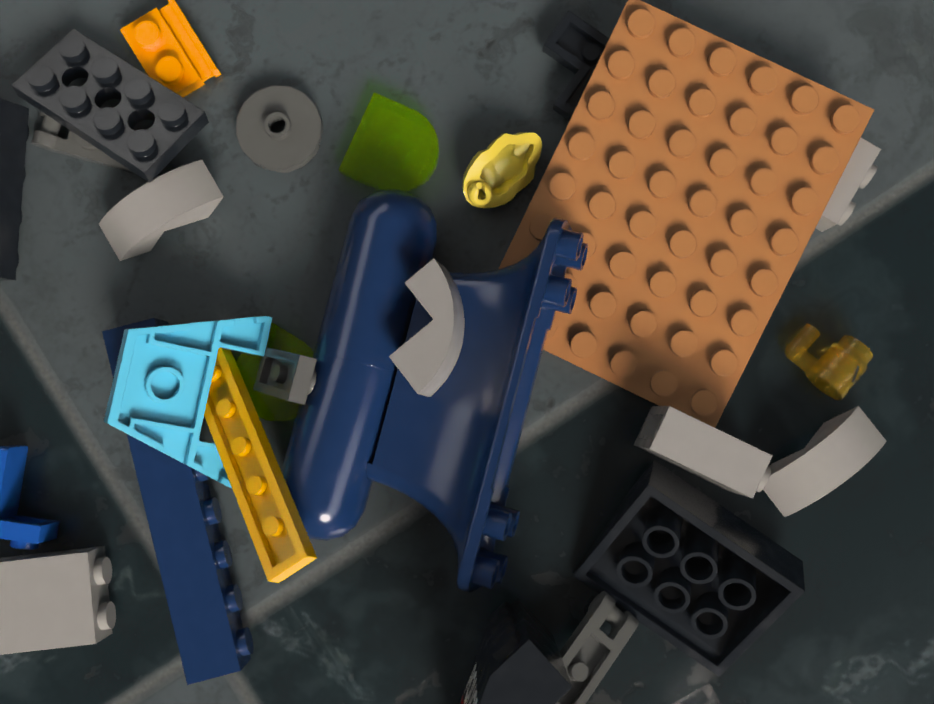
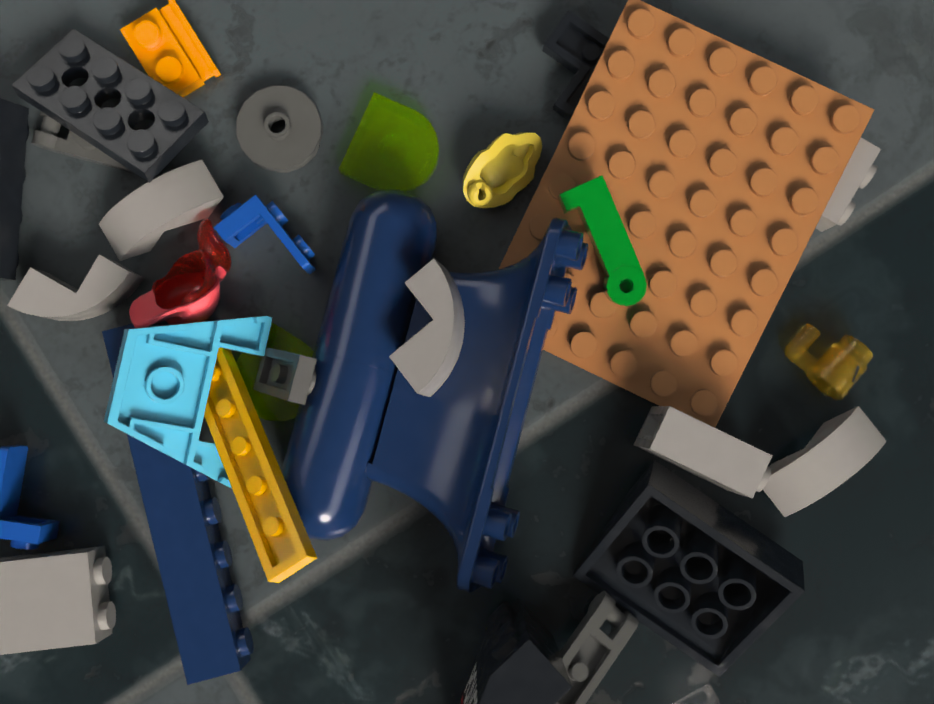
(102, 290): none -> light grey brick
(190, 287): none -> clear red hair
(244, 220): none -> blue bracket
(624, 276): none -> green leg

